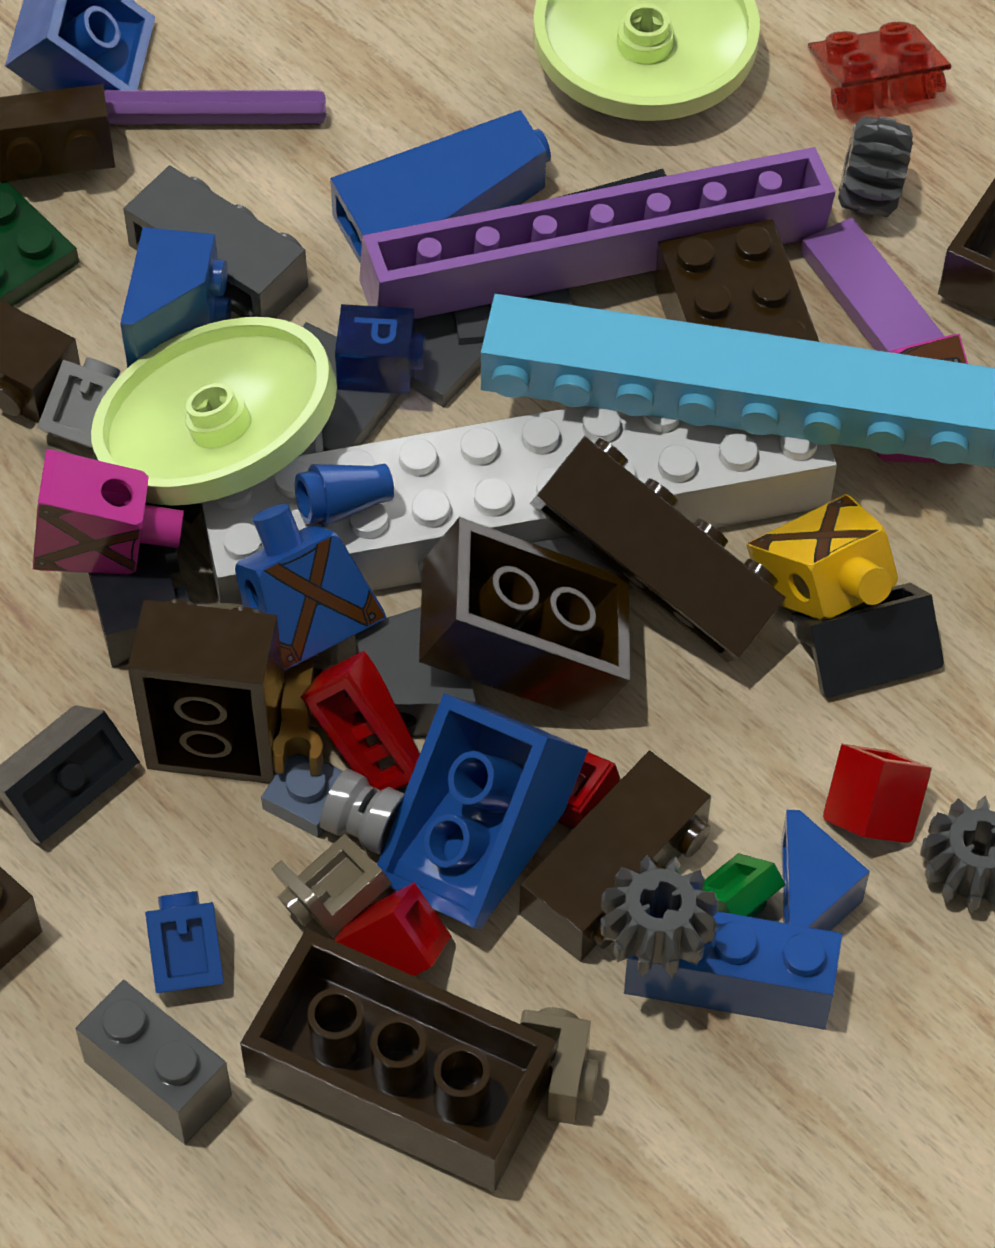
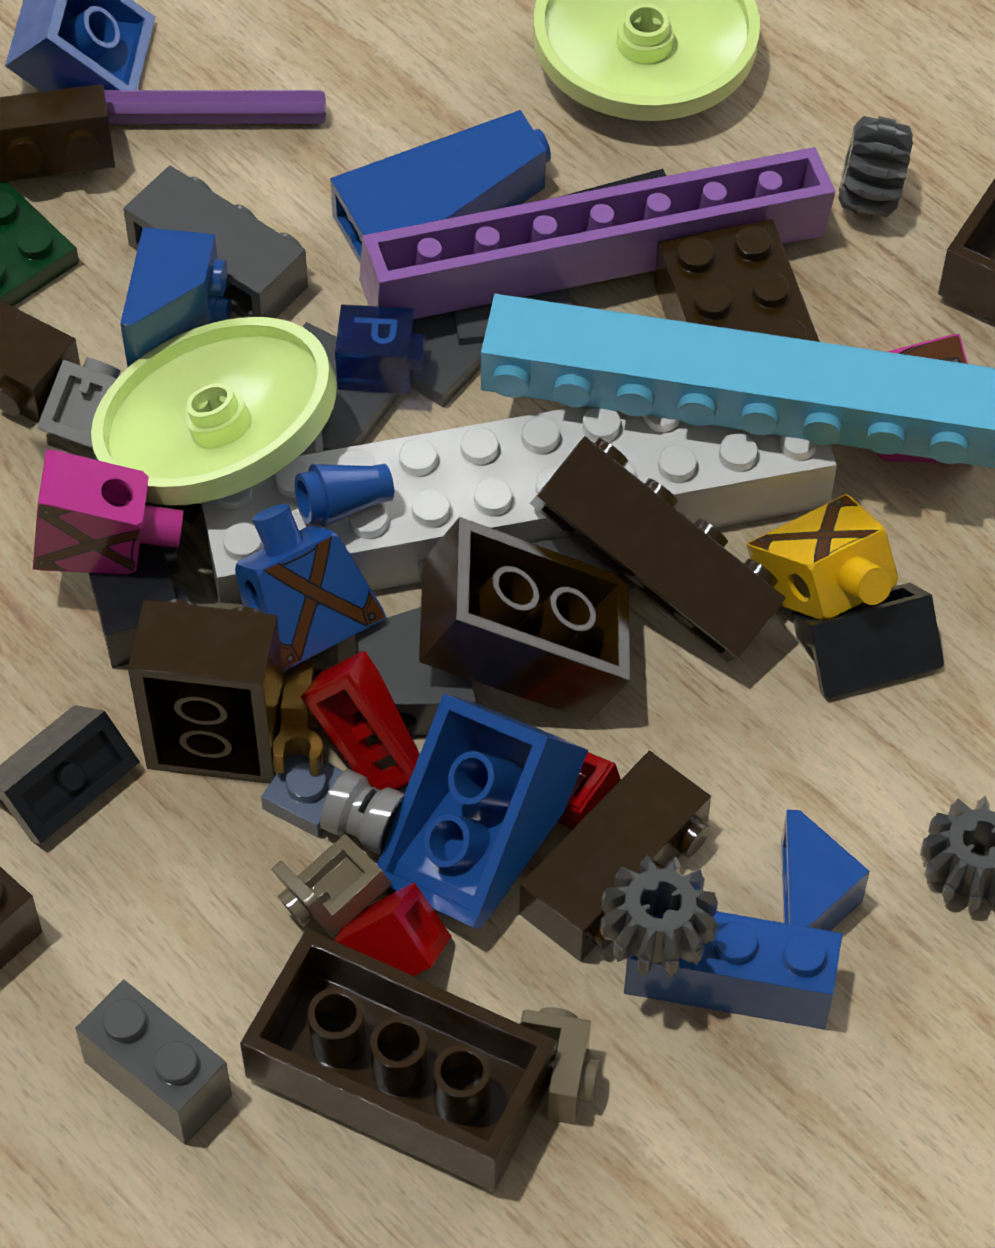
(183, 943): blue bracket -> none
(744, 885): green plate -> none
(868, 287): medium lavender tile -> none
(873, 60): clear red hinge -> none
(876, 793): red panel -> none

